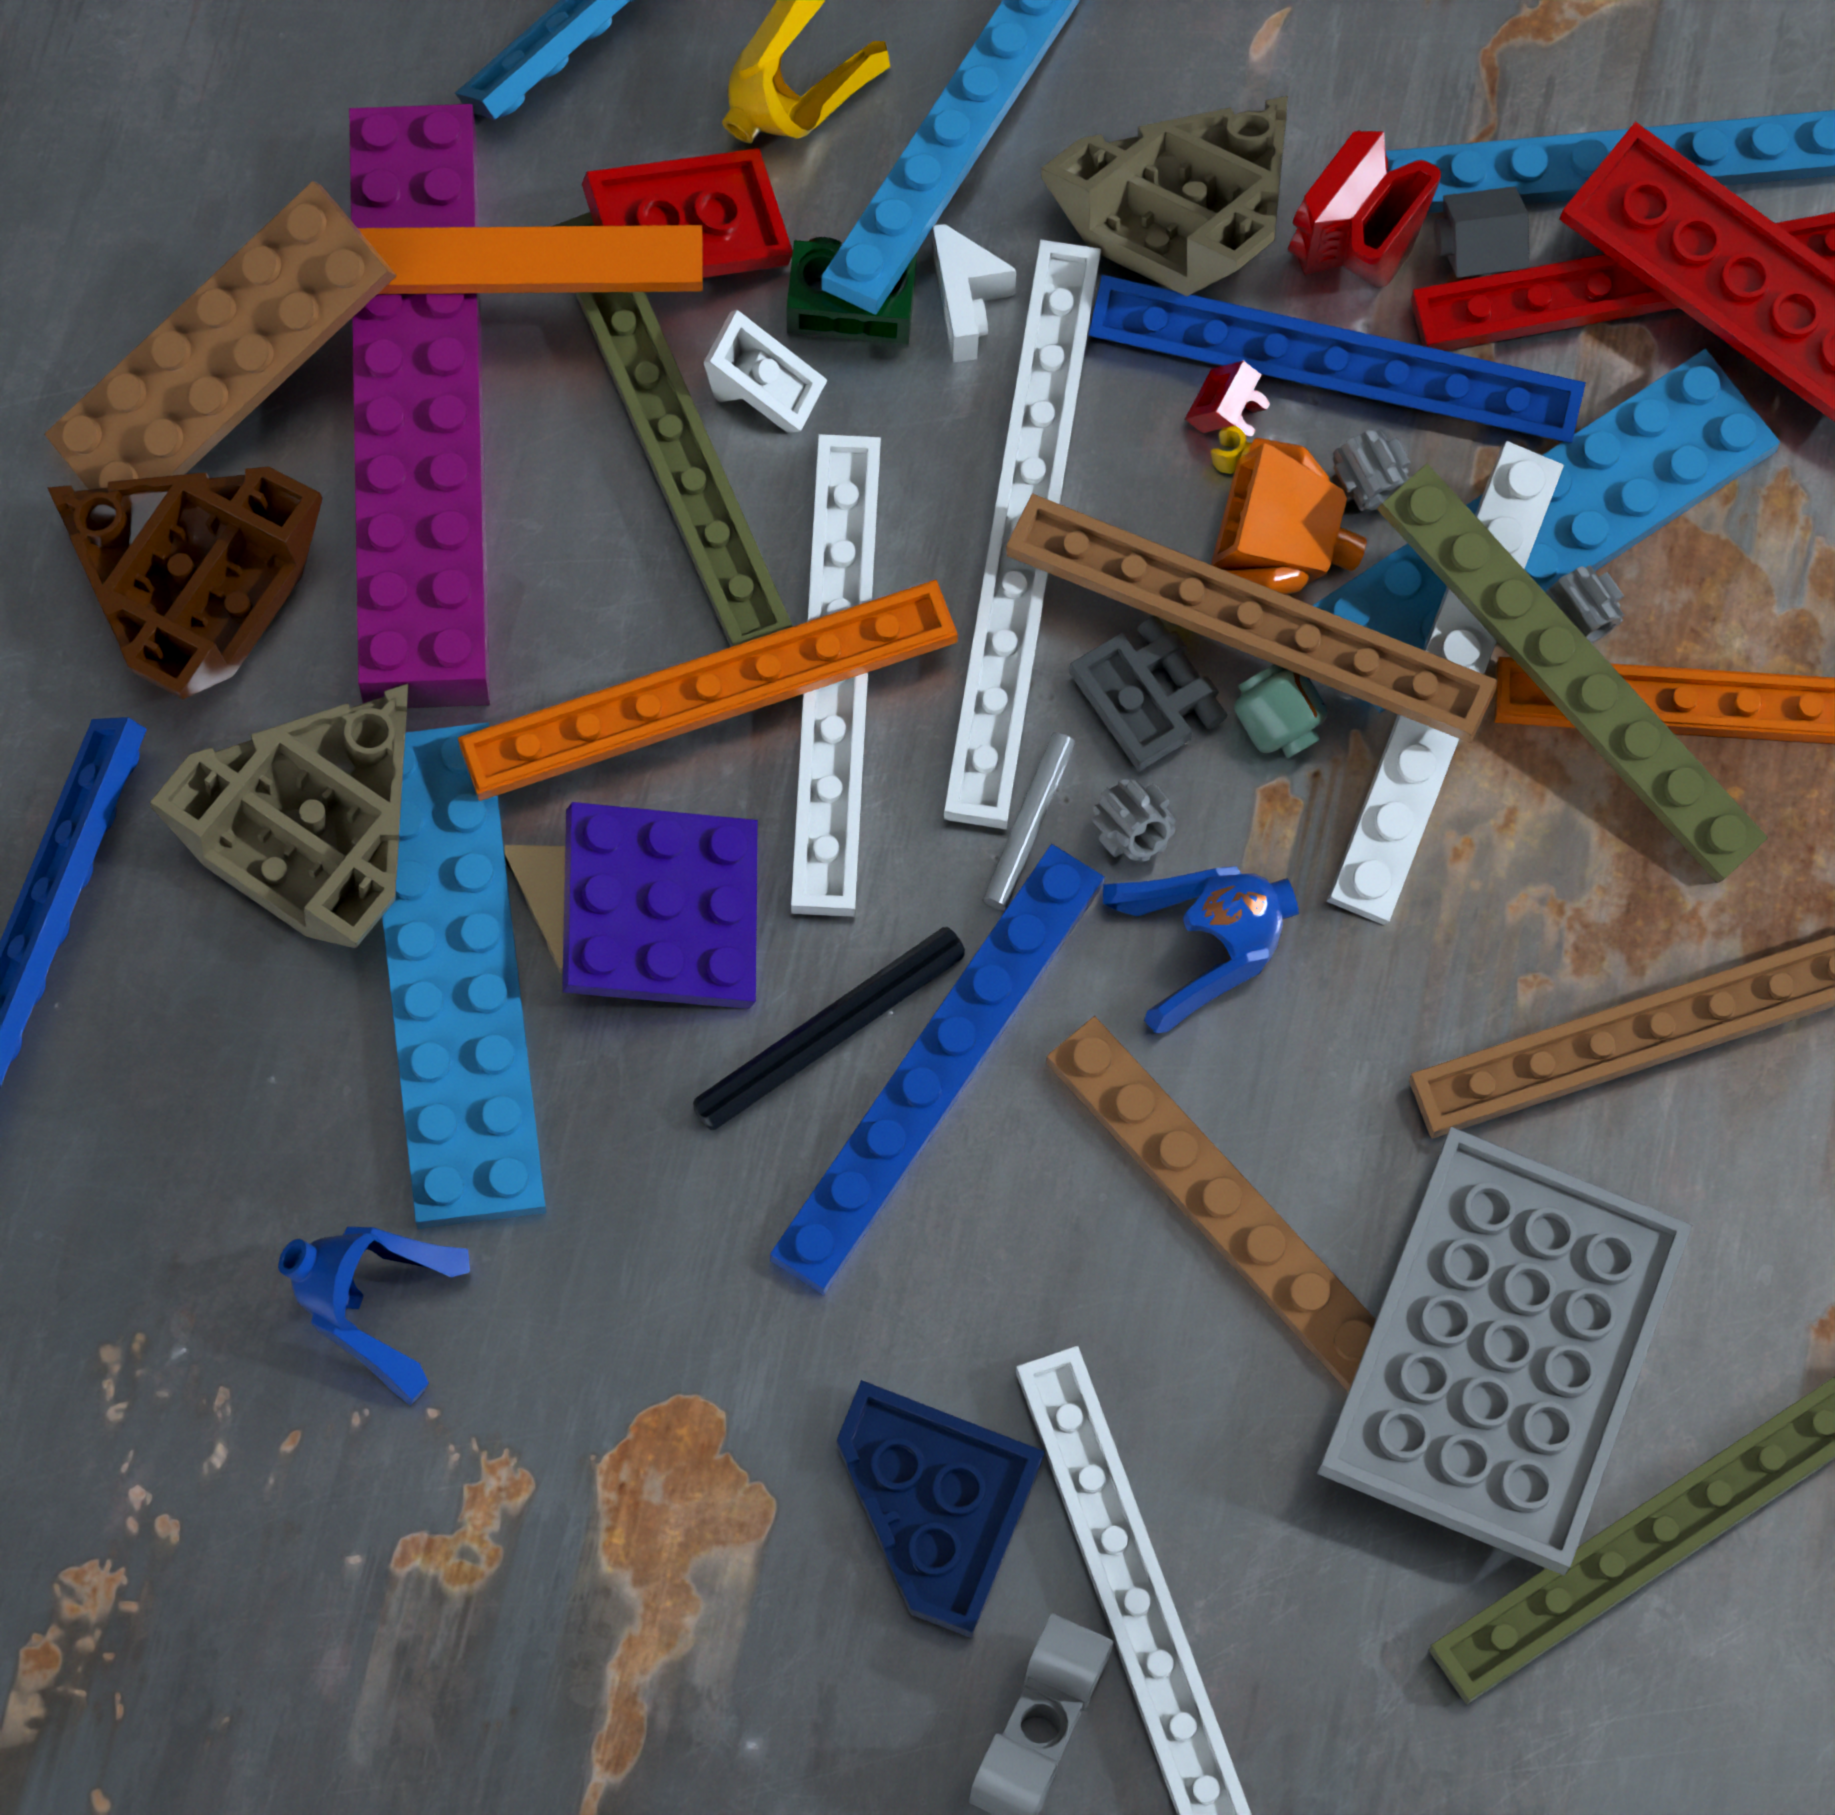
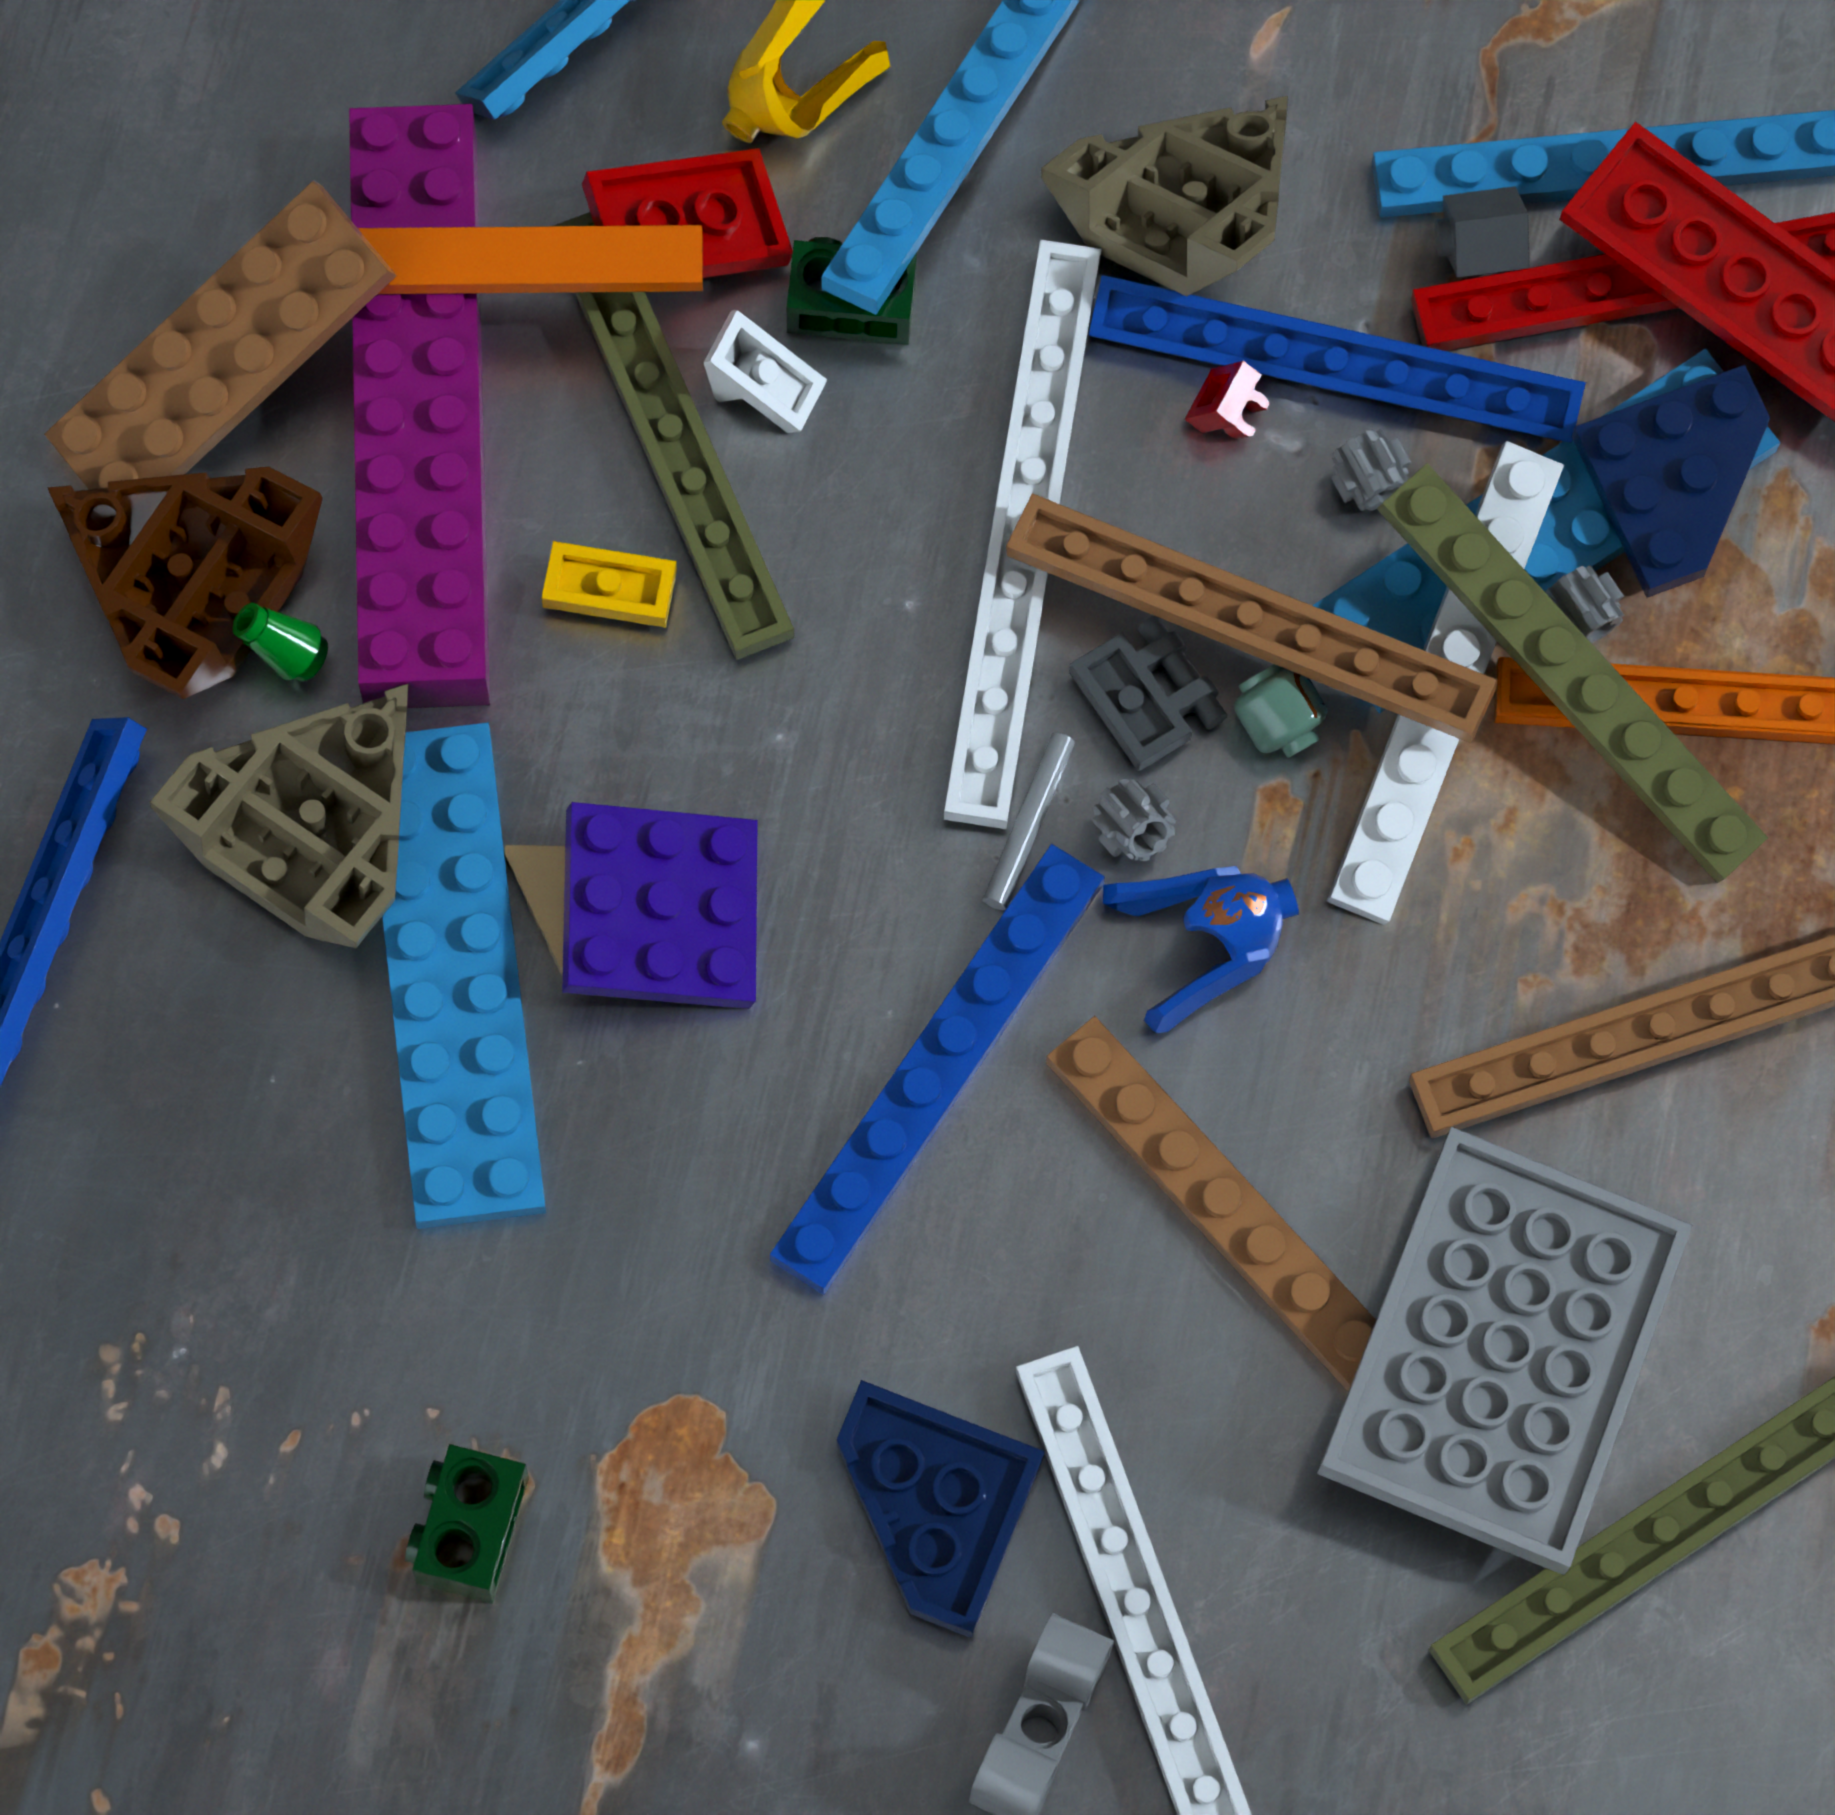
(281, 641): none -> green cone
(325, 1288): blue piece -> none
(482, 1525): none -> dark green brick
(609, 584): none -> yellow plate
(707, 690): orange tile -> none
(828, 1028): black axle -> none
(835, 713): white plate -> none
(965, 280): white slope -> none
(1280, 515): orange torso -> none
(1362, 213): red piece -> none
(1674, 472): none -> dark blue plate

